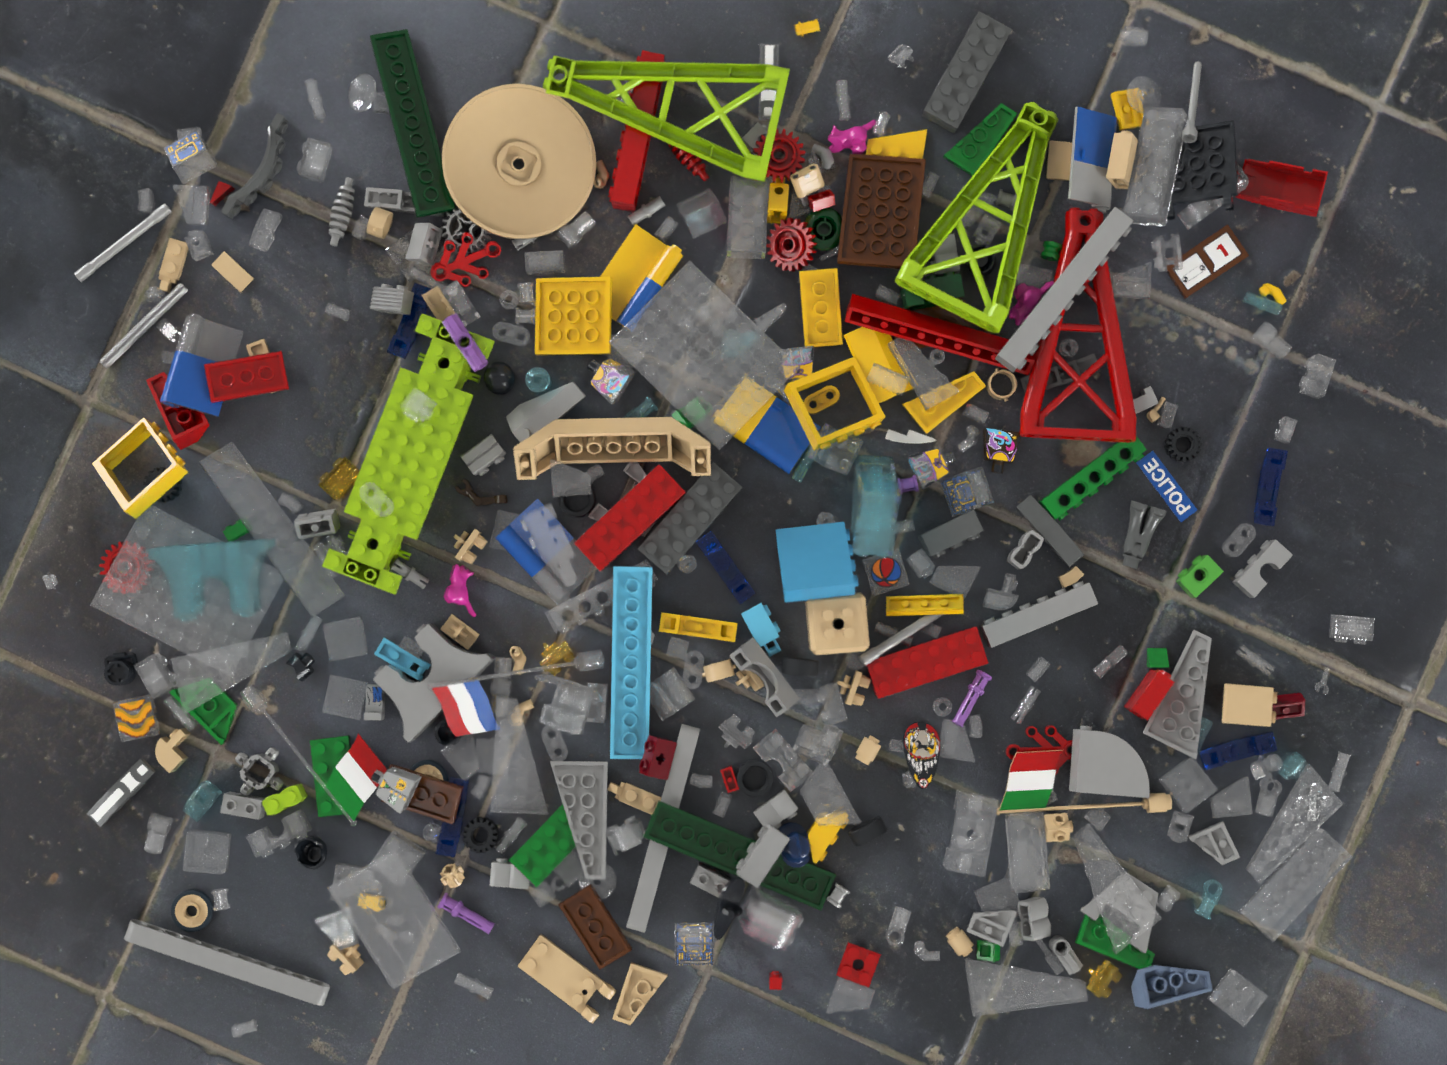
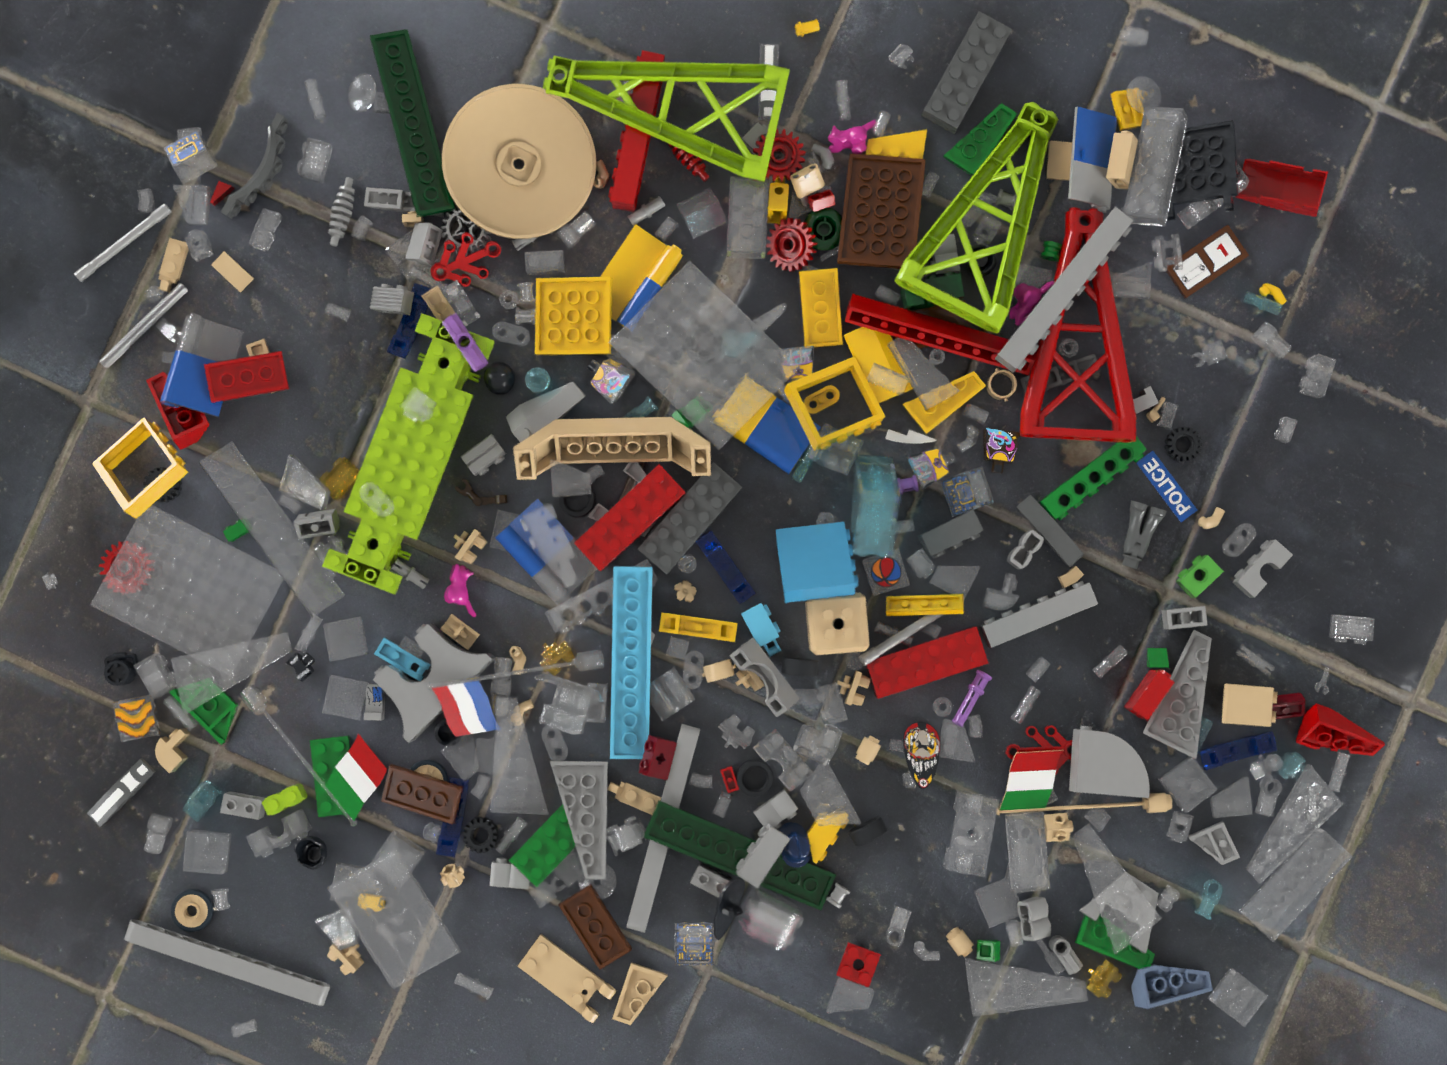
(232, 562): clear light blue piece -> none
(250, 782): light grey piece -> none
(303, 484): none -> clear wing
(379, 223): tan piece -> none
(396, 787): light grey torso -> none
(410, 219): none -> tan plate
(457, 909): medium lavender pin -> none
(685, 591): none -> tan plant
(775, 980): red piece -> none
(992, 925): light grey wing -> none
(1184, 617): none -> light grey brick
(1190, 133): light grey piece -> none
(1211, 353): none -> clear plate
(1212, 521): none -> tan arm
(1268, 486): clear blue slope -> none
(1329, 729): none -> red wedge

